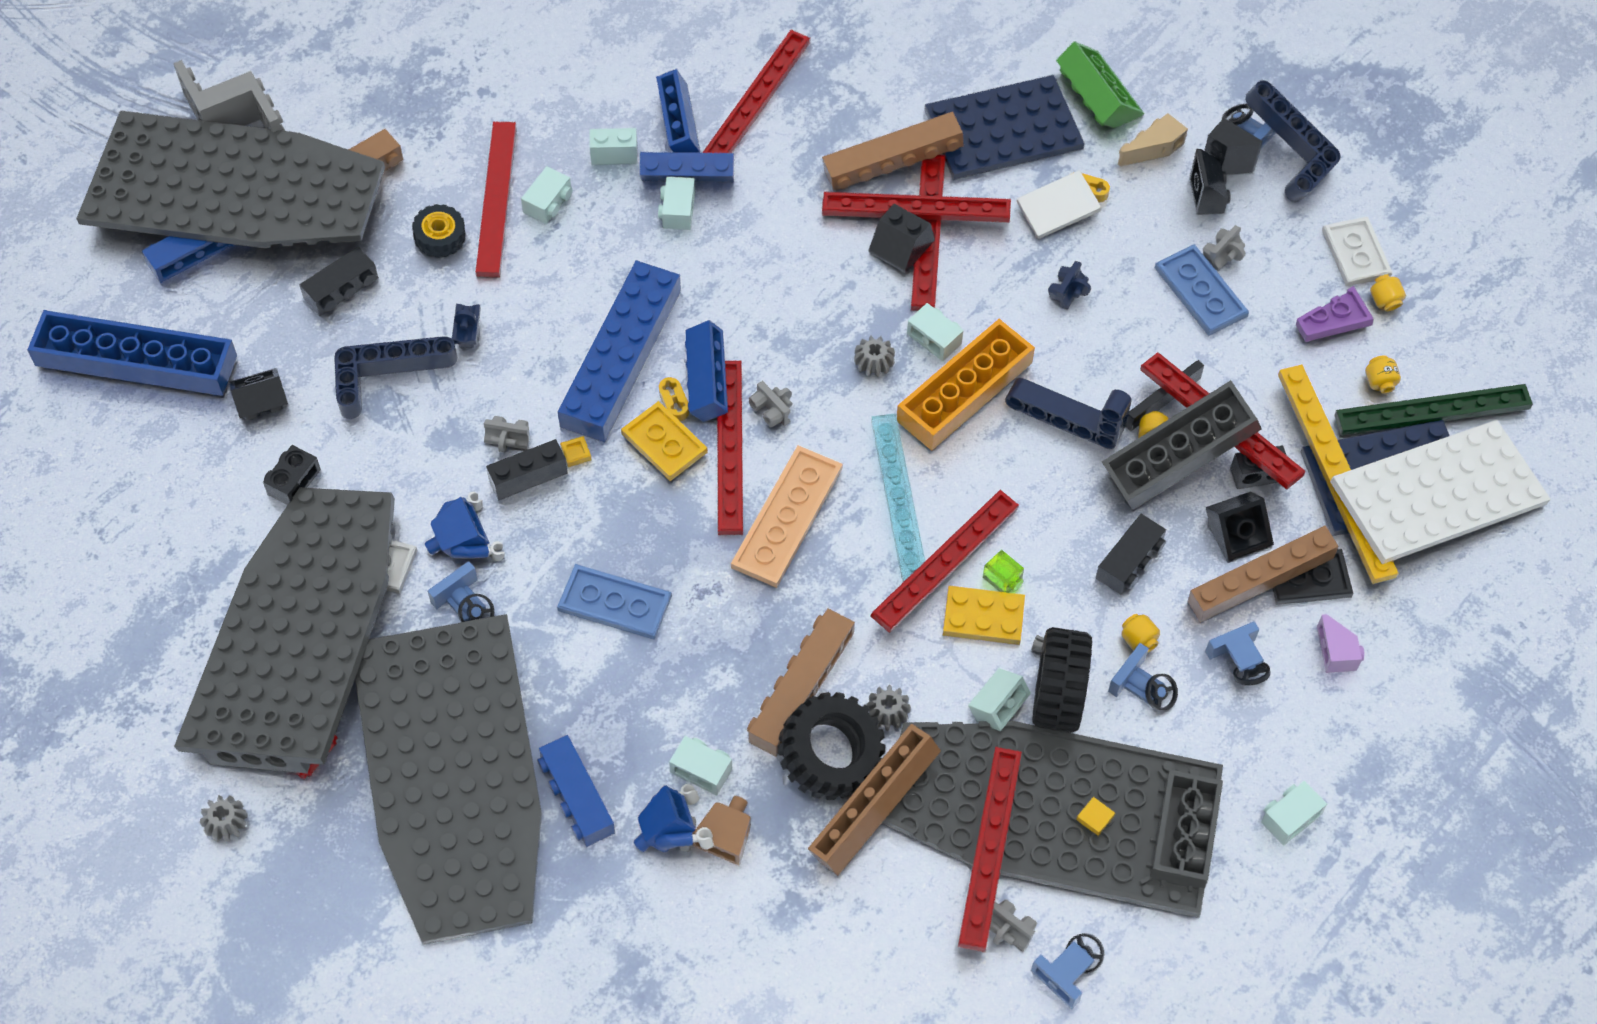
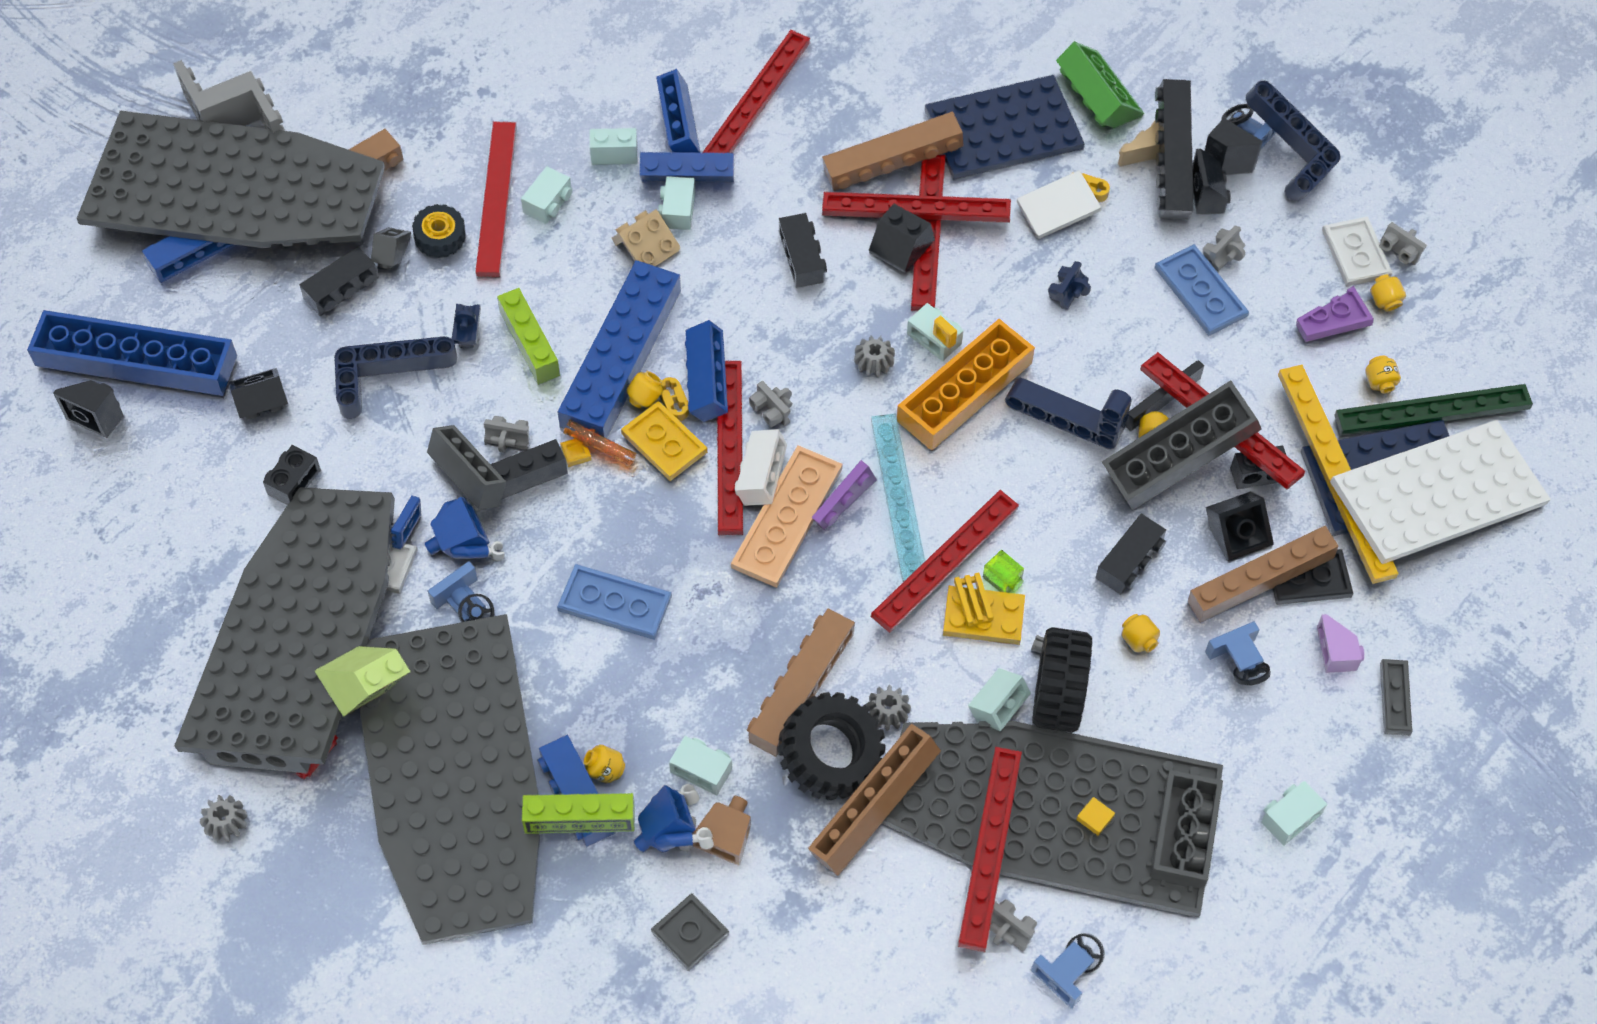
(90, 406): none -> black slope
(361, 676): none -> yellowish green slope
(389, 247): none -> dark grey slope
(406, 522): none -> blue tile
(466, 467): none -> dark grey brick
(528, 336): none -> lime brick
(578, 813): none -> lime brick
(599, 442): none -> clear orange pin
(604, 764): none -> yellow head
(644, 389): none -> yellow head
(647, 239): none -> tan bracket
(690, 931): none -> dark grey plate
(761, 467): none -> white brick
(802, 250): none -> black brick
(844, 495): none -> medium lavender wing
(944, 332): none -> yellow tile
(967, 580): none -> yellow tile
(1142, 683): medium blue piece -> none
(1174, 149): none -> black brick
(1396, 697): none -> dark grey tile
(1402, 243): none -> light grey hips

